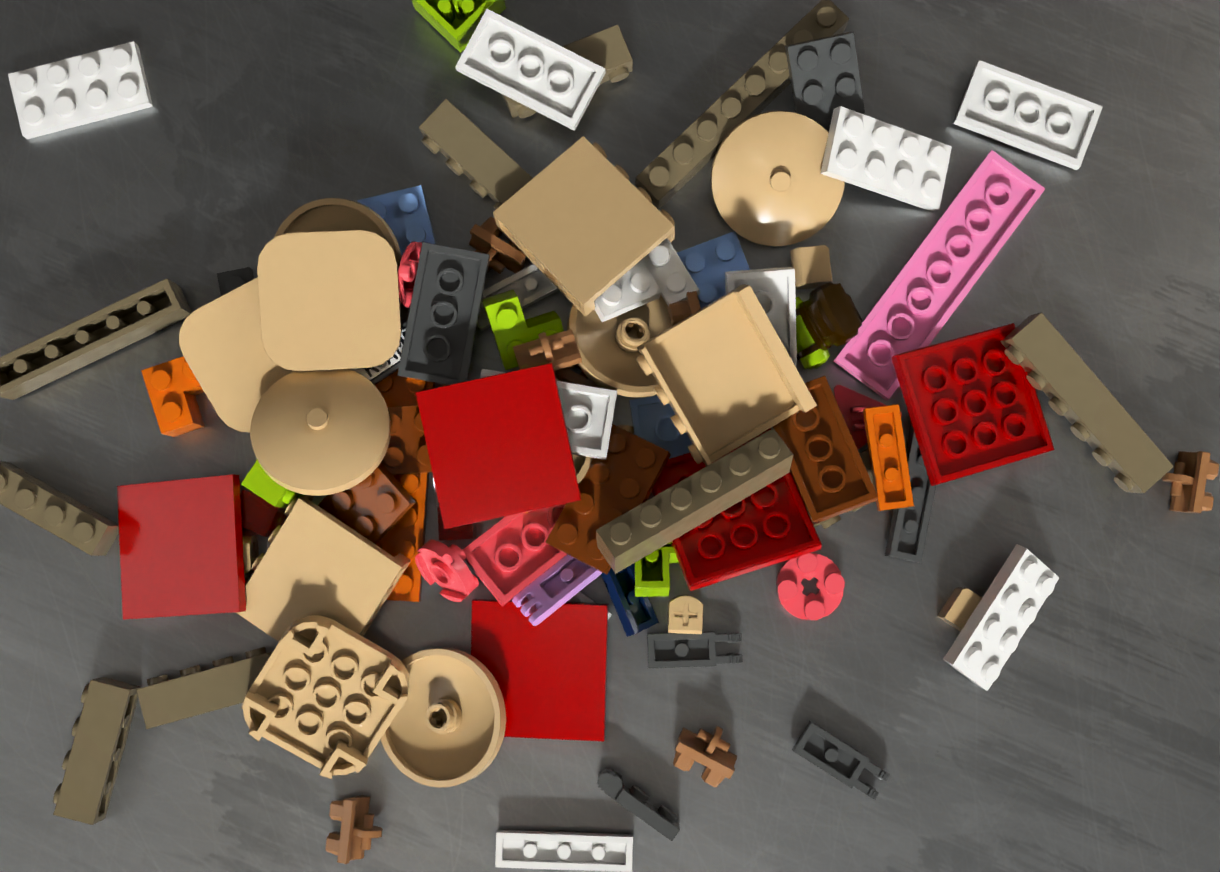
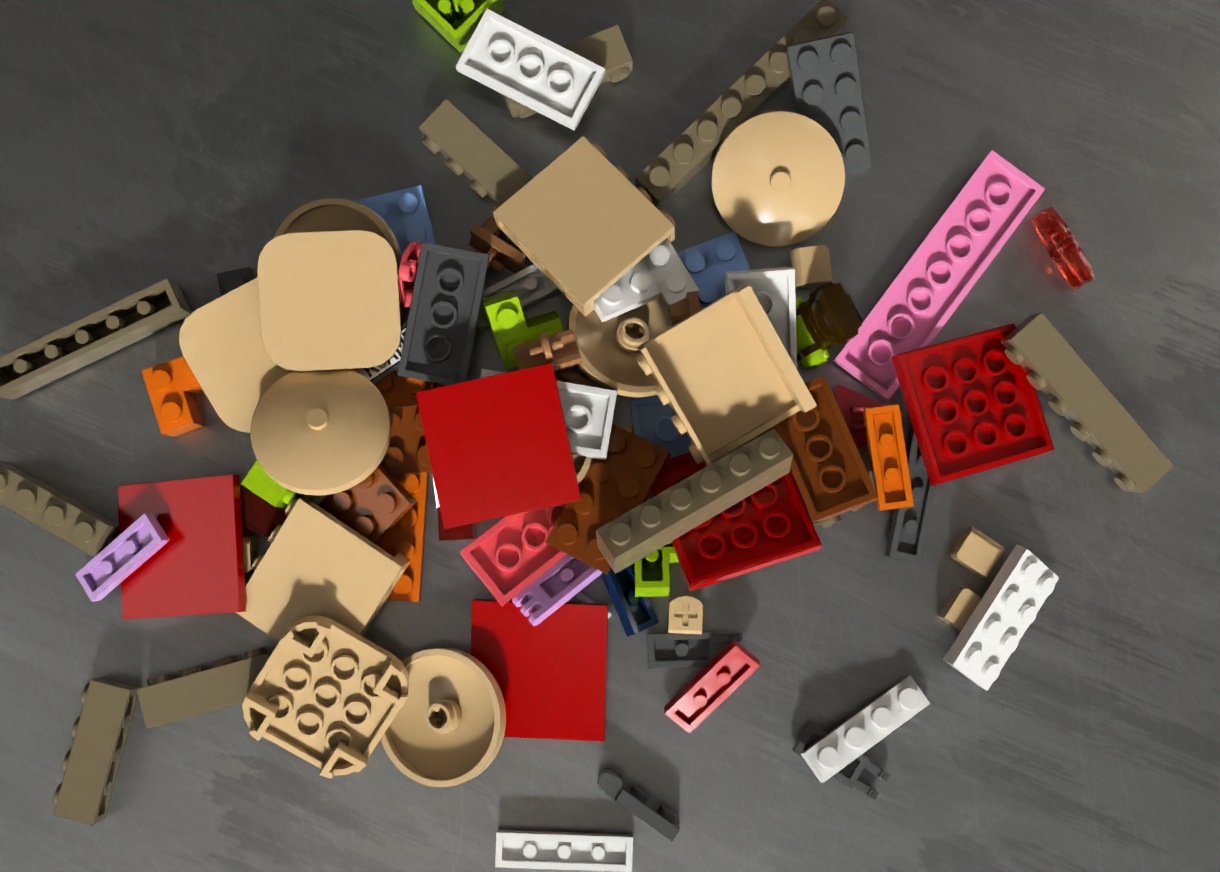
(80, 90): white plate -> none
(122, 557): none -> lavender plate
(355, 831): medium nougat hips -> none
(446, 568): coral plate -> none
(707, 750): medium nougat hips -> none
(711, 686): none -> plate
(829, 585): coral plate -> none
(865, 729): none -> white plate
(886, 159): white plate -> none
(976, 552): none -> tan piece
(1028, 115): white plate -> none
(1063, 248): none -> clear red hinge
(1190, 481): medium nougat hips -> none

